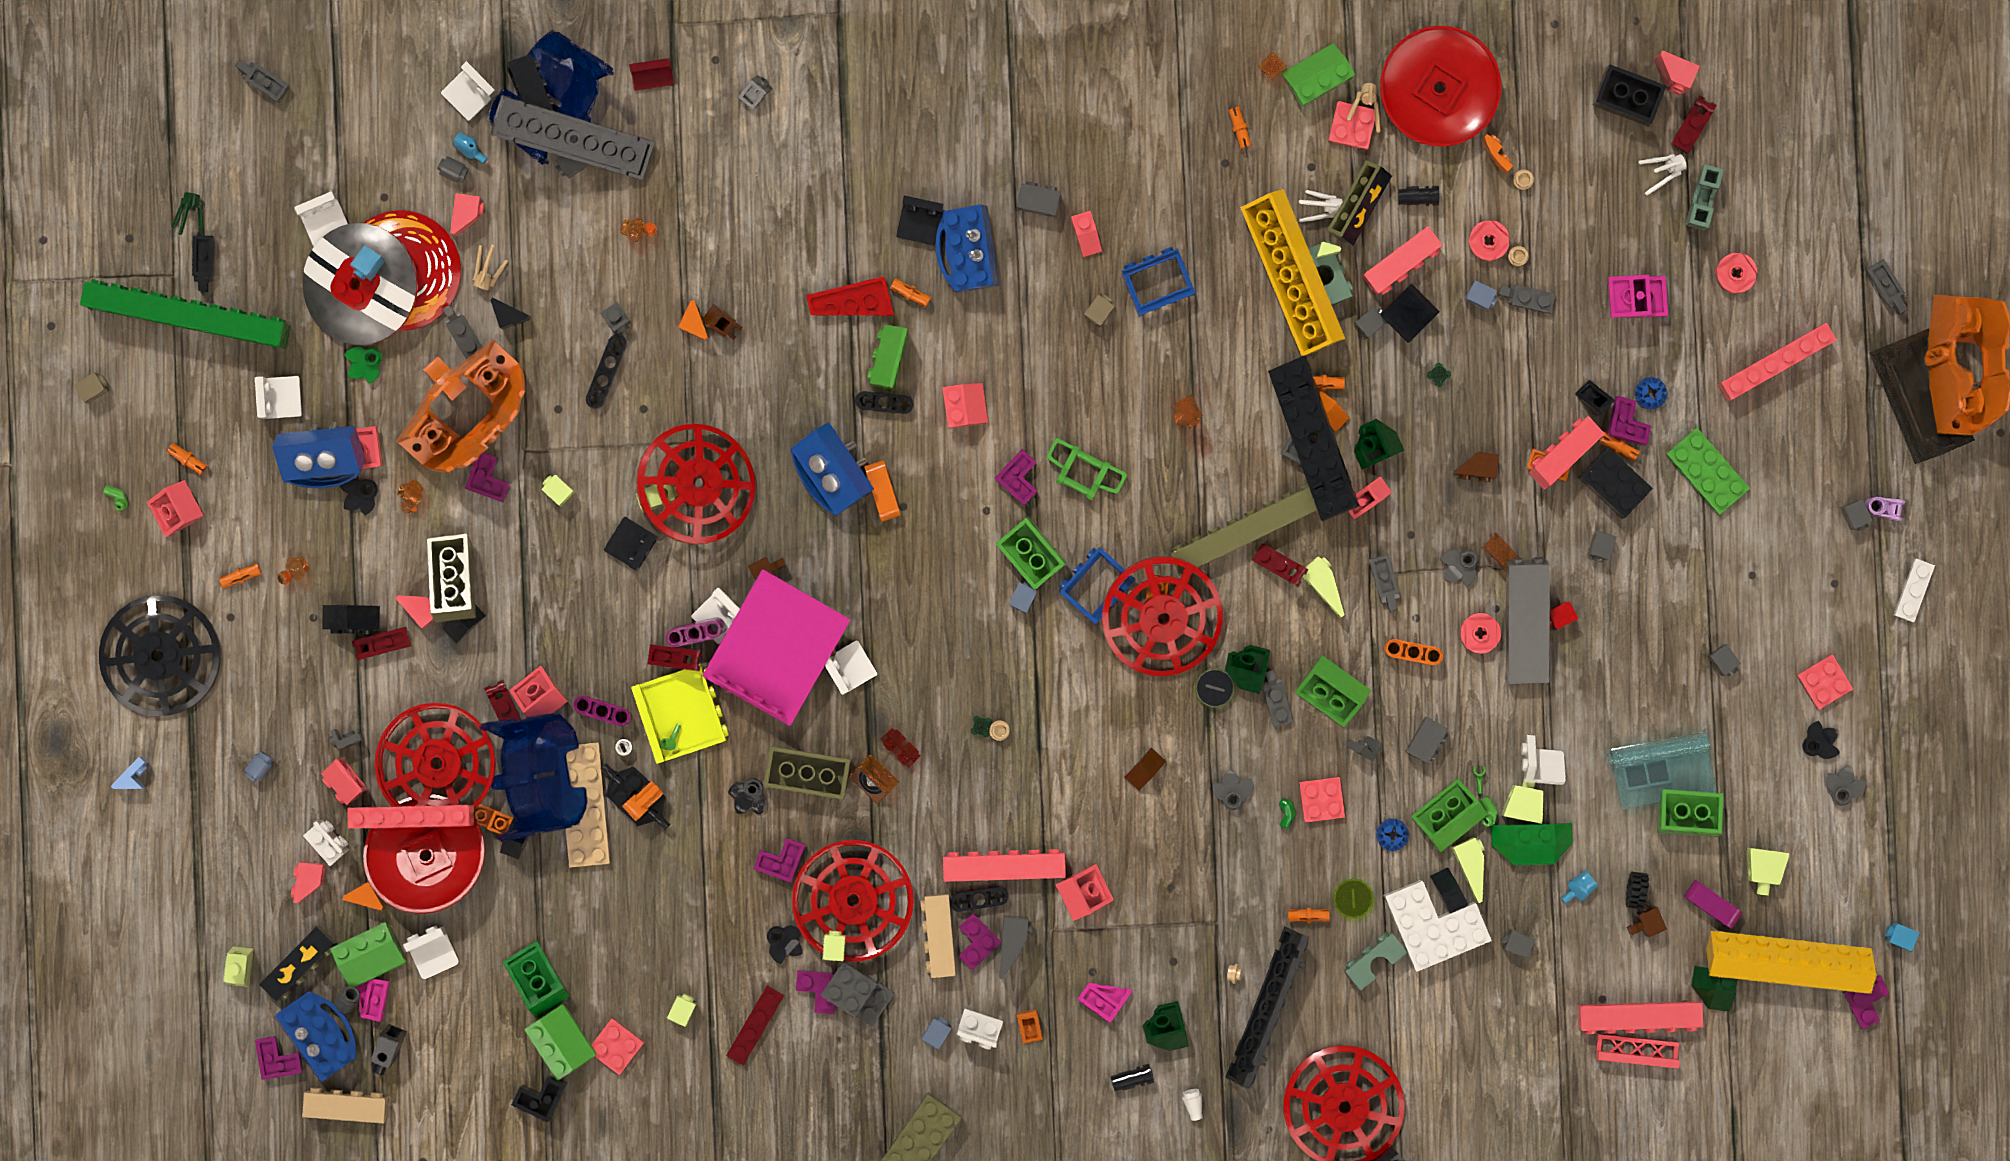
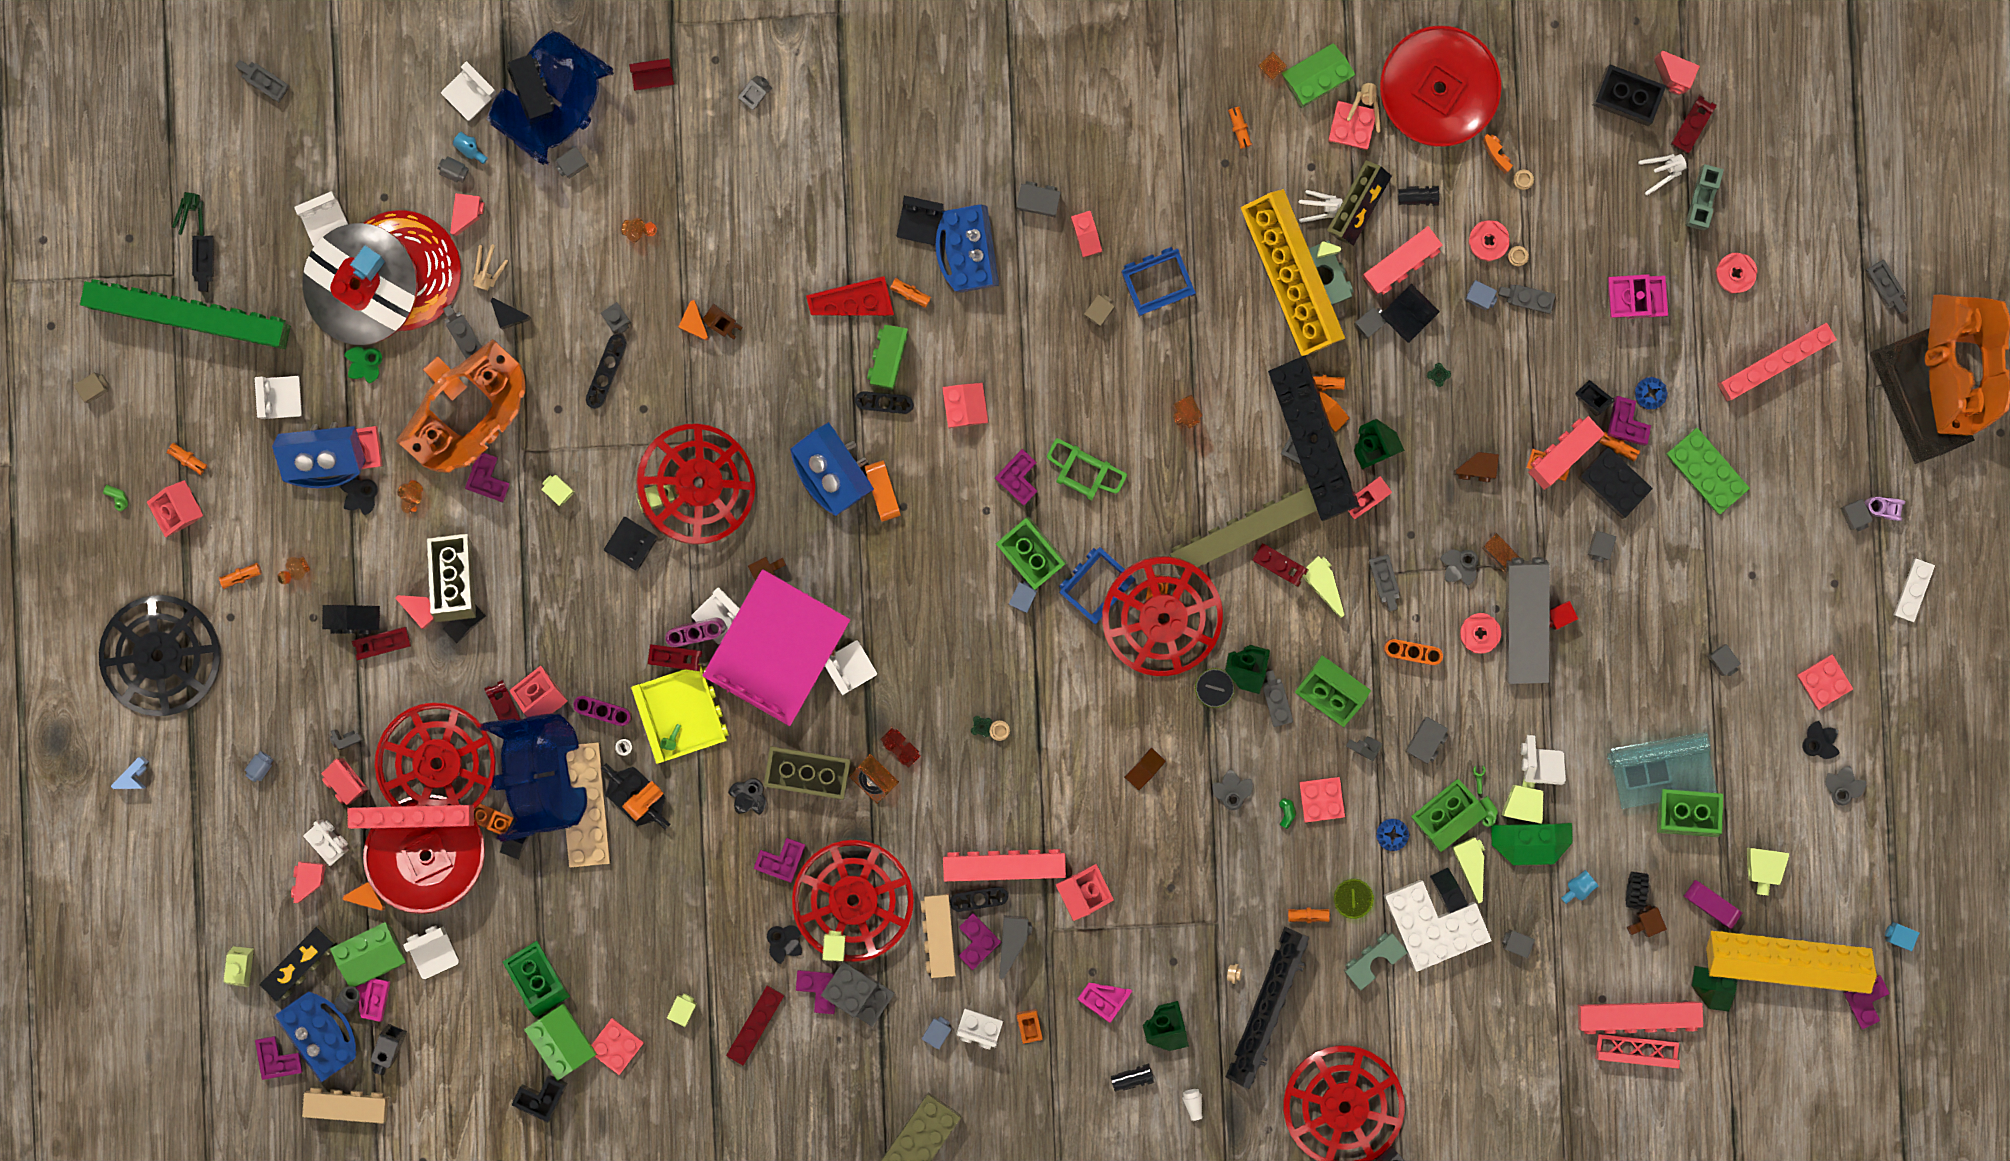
(552, 133): piece -> none

